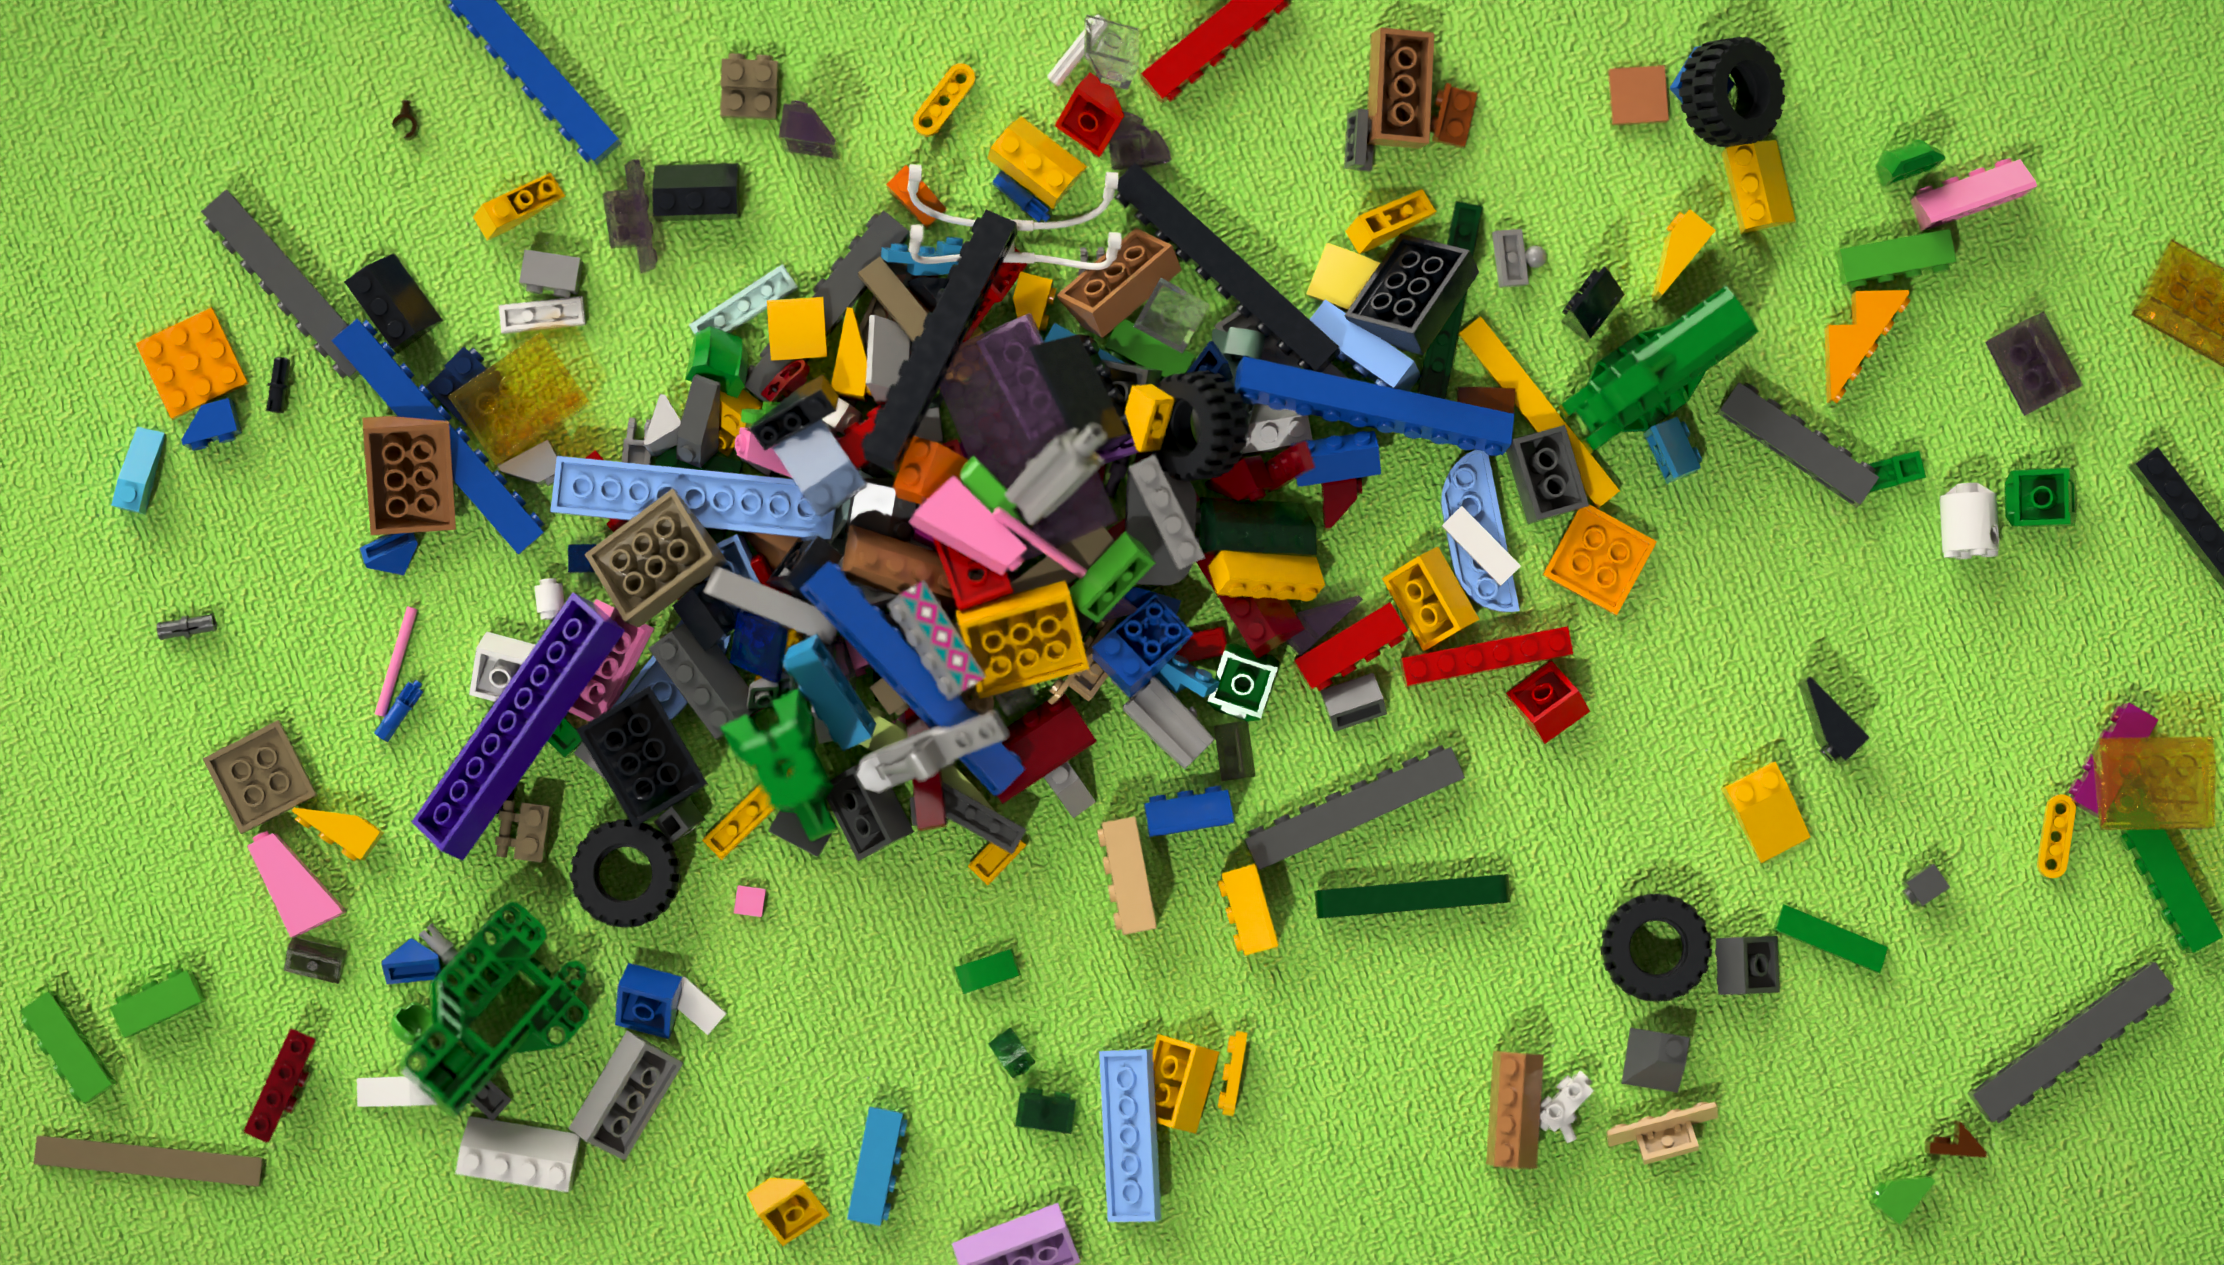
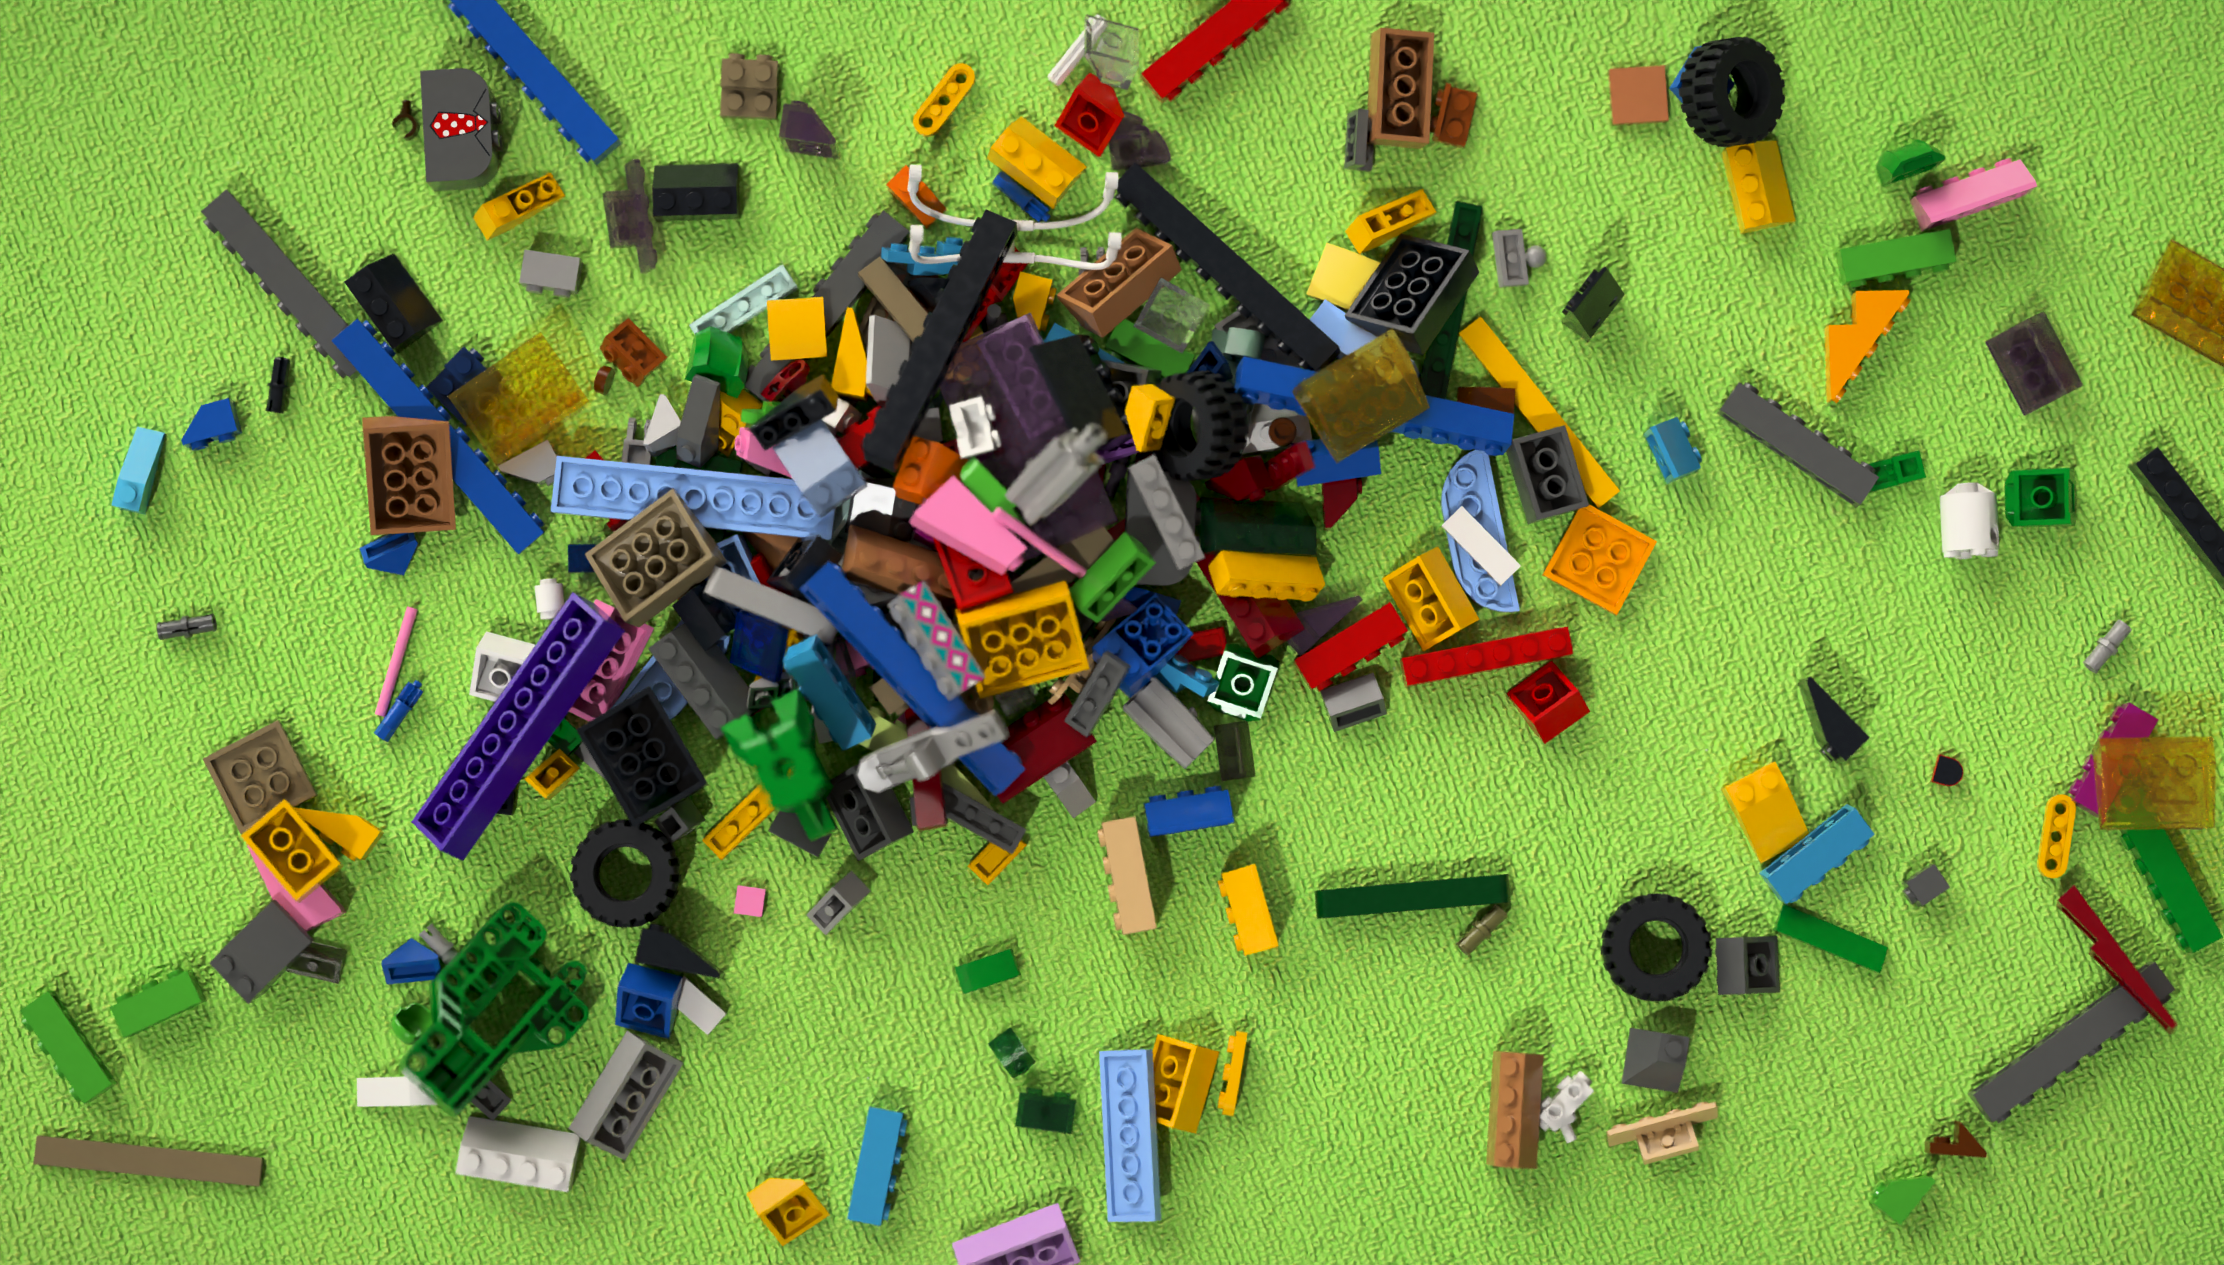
(192, 363): light orange plate -> none
(261, 952): none -> dark grey slope
(281, 1086): dark red bracket -> none
(292, 851): none -> yellow brick
(459, 129): none -> dark grey brick
(532, 831): dark tan brick -> none
(542, 315): white tile -> none
(552, 775): none -> yellow slope
(604, 380): none -> reddish brown tile
(632, 352): none -> dark orange bracket
(669, 951): none -> black slope
(838, 902): none -> light grey slope
(975, 427): none -> white cylinder
(993, 318): none -> dark grey bar
(1097, 693): none -> dark grey plate
(1282, 431): none -> reddish brown tile
(1354, 808): dark grey brick -> none
(1362, 396): none -> clear yellow slope
(1481, 930): none -> olive pin
(1658, 369): green connector -> none
(1685, 239): yellow slope -> none
(1817, 854): none -> dark azure brick
(1947, 771): none -> black tile
(2107, 646): none -> light grey pin
(2112, 958): none -> dark red slope

